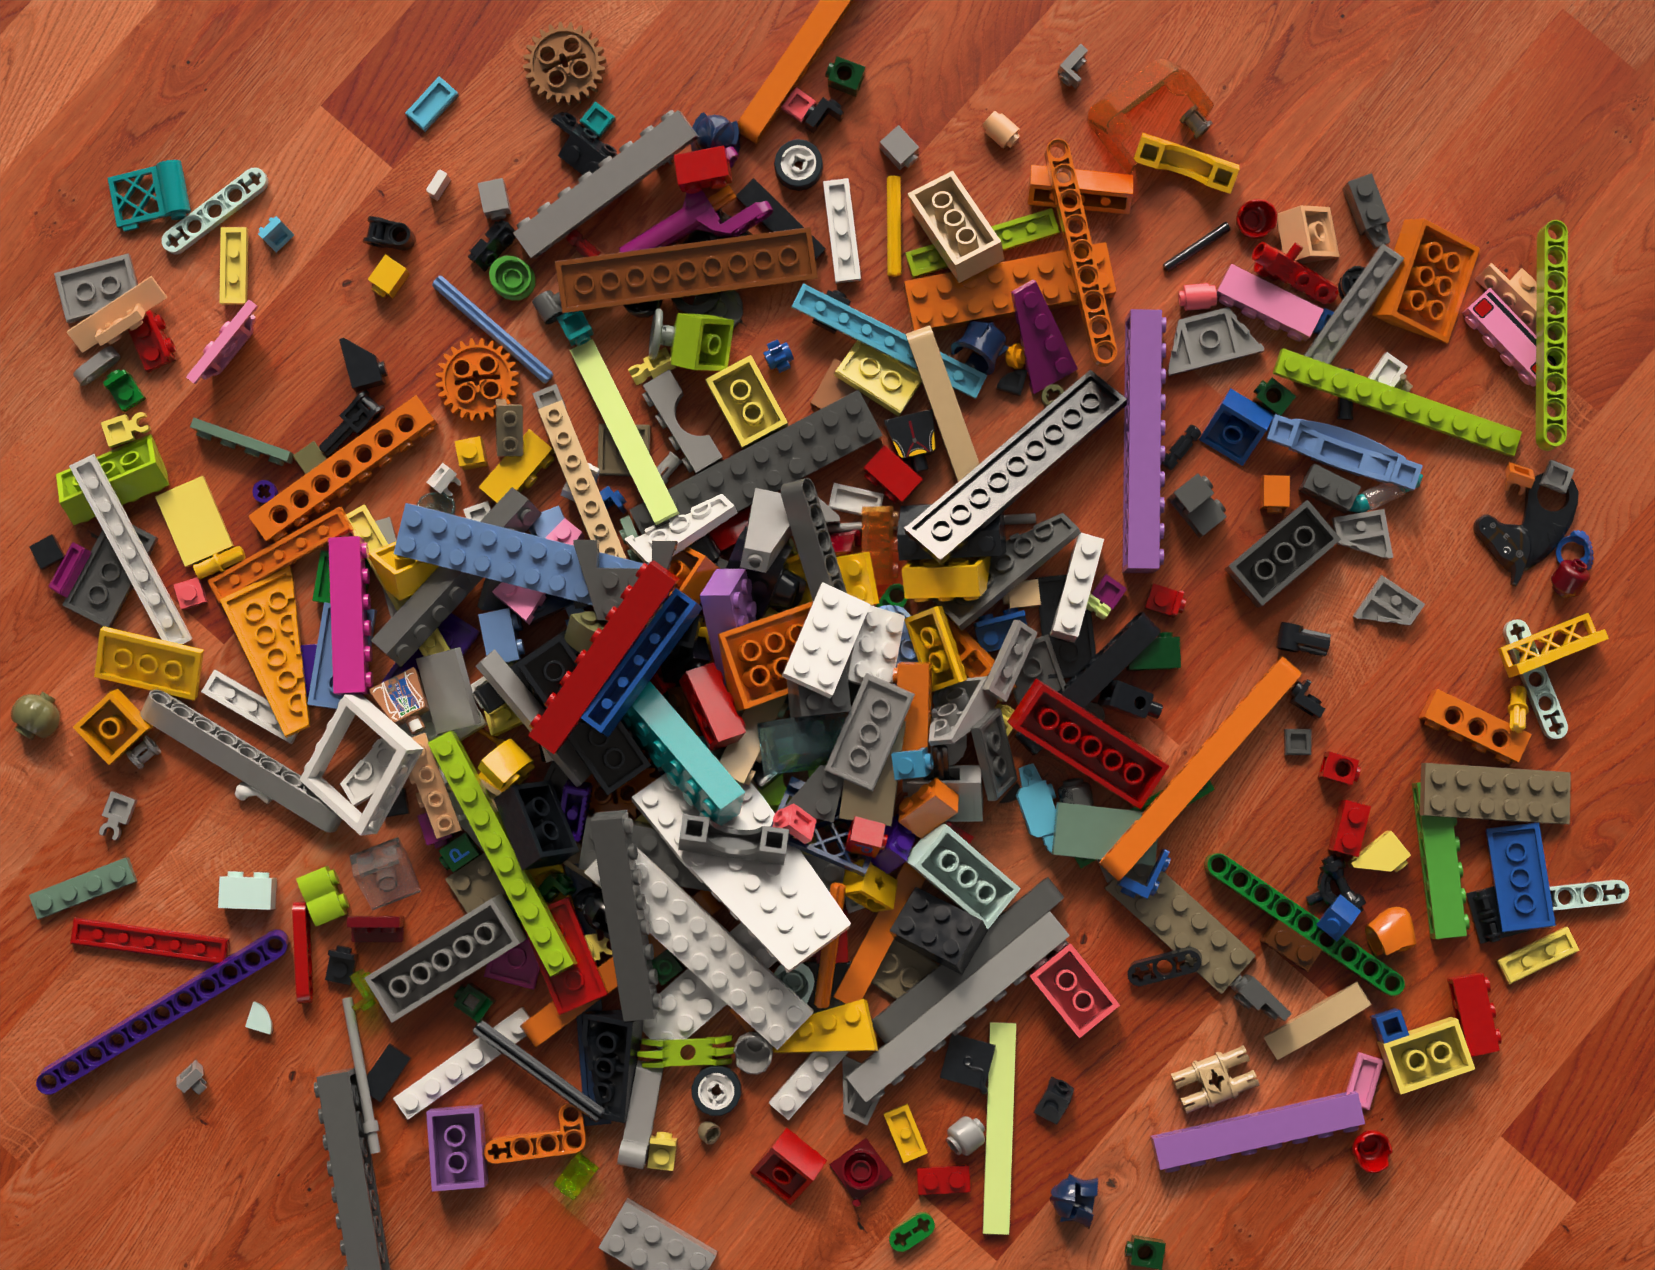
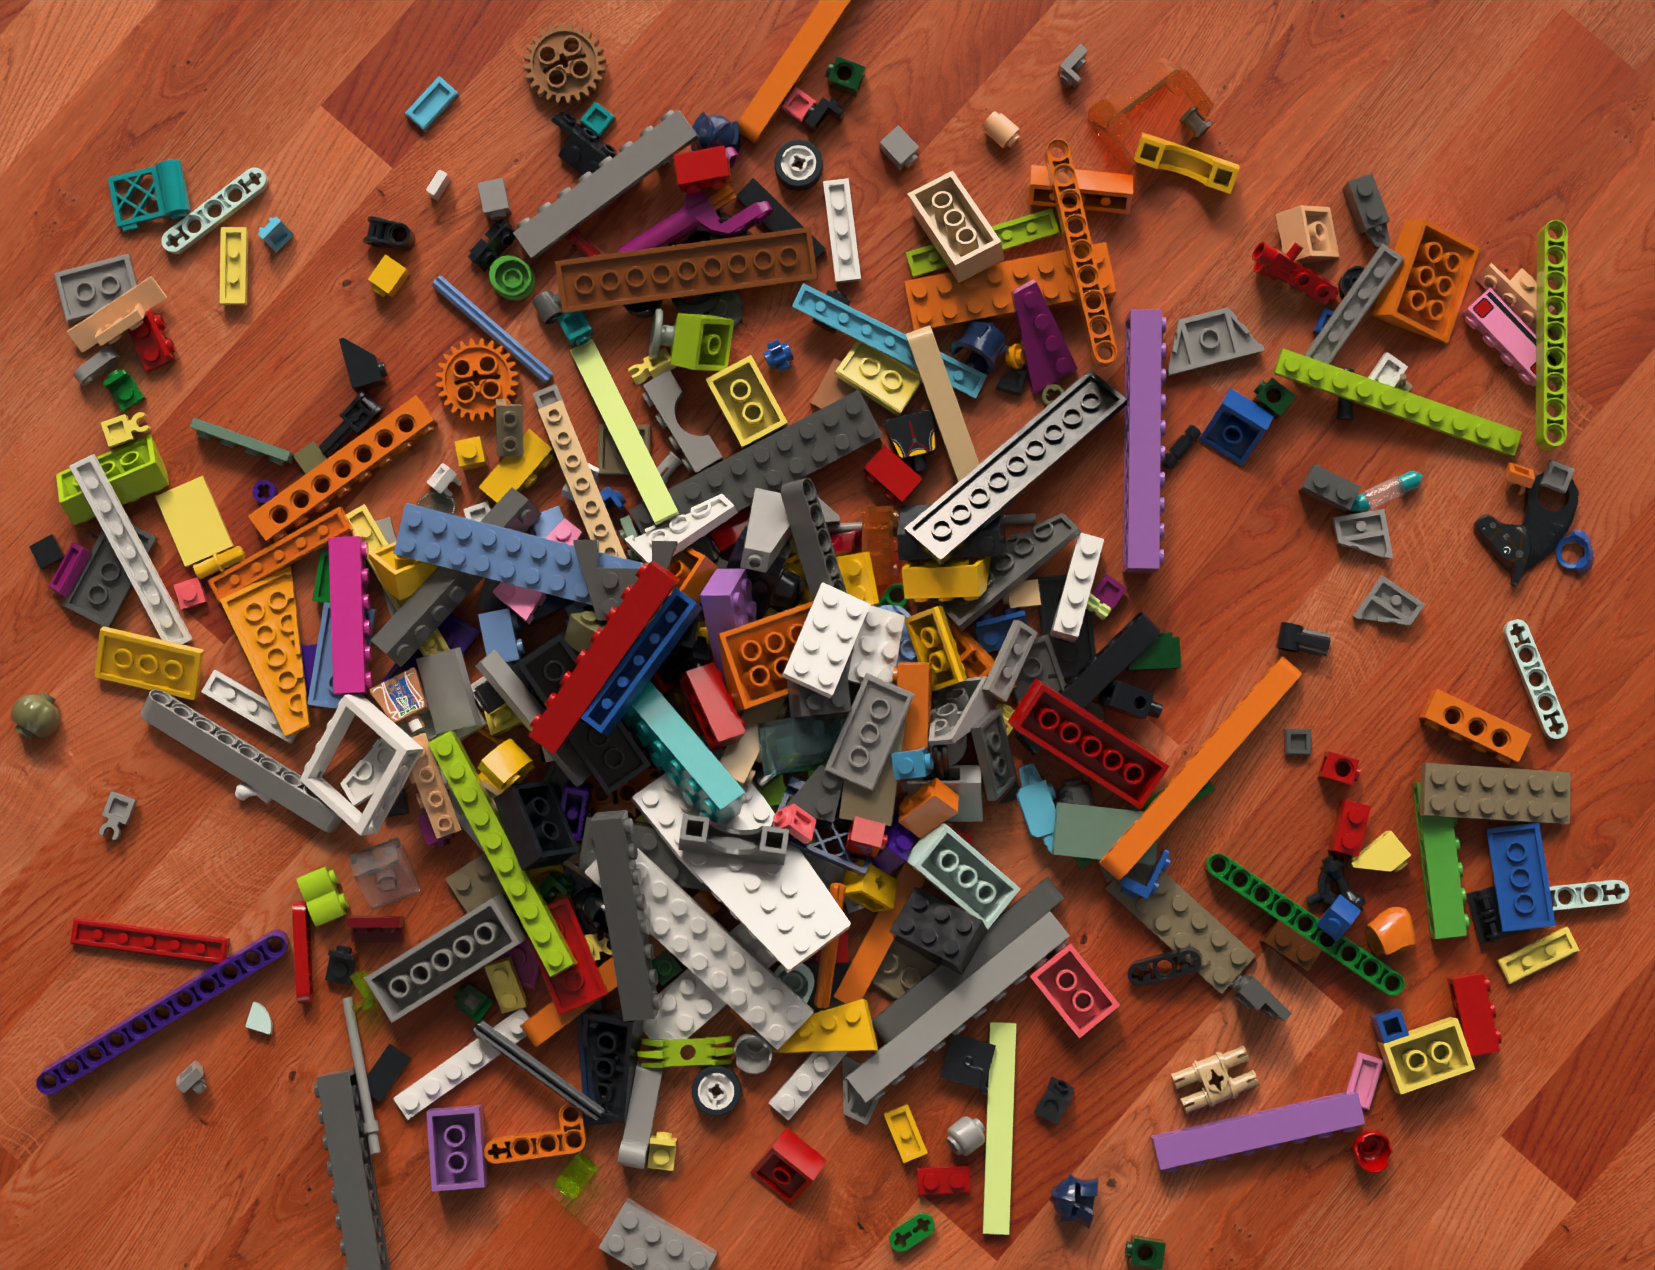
(83, 888): sand green plate -> none
(112, 726): light orange brick -> none
(147, 743): light grey bush -> none
(230, 341): bright pink wing -> none
(247, 892): light aqua brick -> none
(459, 853): dark green brick -> none
(506, 985): none -> light yellow plate
(709, 1132): dark tan hinge -> none
(851, 499): white tile -> none
(861, 1170): dark red hat -> none
(894, 226): yellow axle -> none
(1165, 601): red bracket -> none
(1196, 247): black bar -> none
(1196, 505): dark grey brick -> none
(1197, 296): coral brick -> none
(1256, 218): red hair -> none
(1268, 303): bright pink brick -> none
(1274, 493): orange brick -> none
(1282, 554): dark grey brick -> none
(1308, 704): black bracket -> none
(1317, 1020): tan slope -> none
(1344, 451): medium blue piece -> none
(1518, 708): yellow axle -> none
(1554, 654): yellow fence -> none
(1570, 578): dark red head -> none

